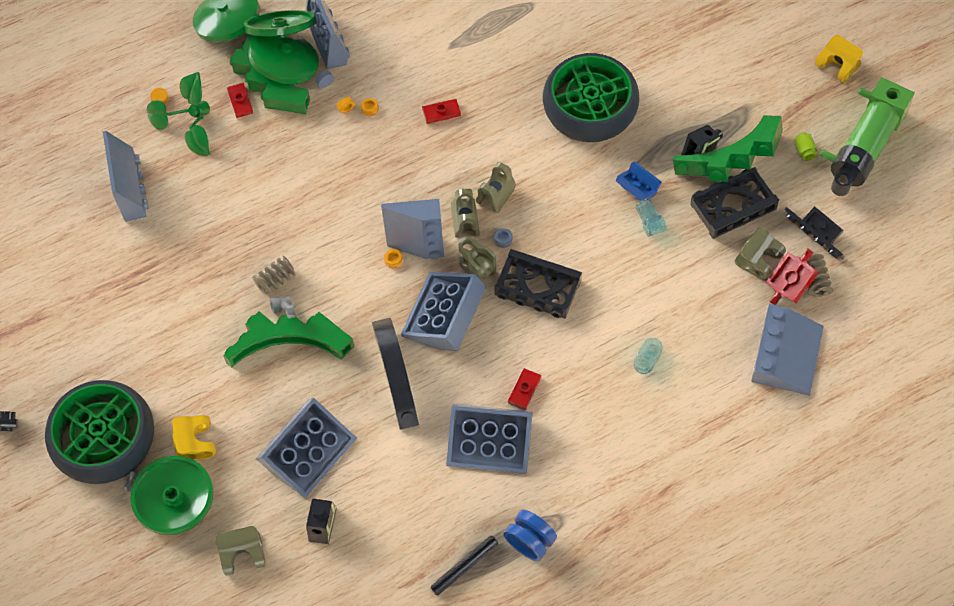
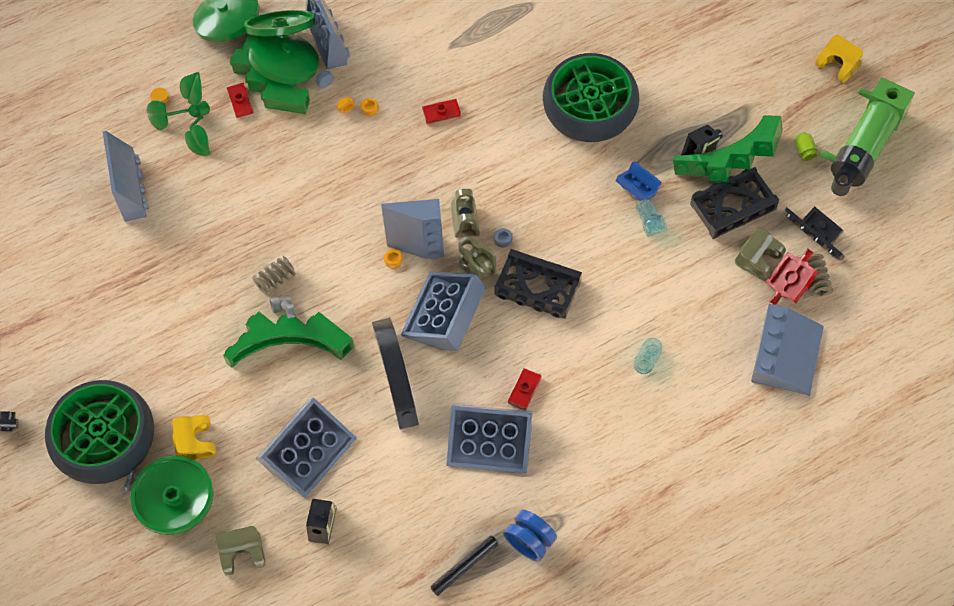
(498, 187): olive piece -> none

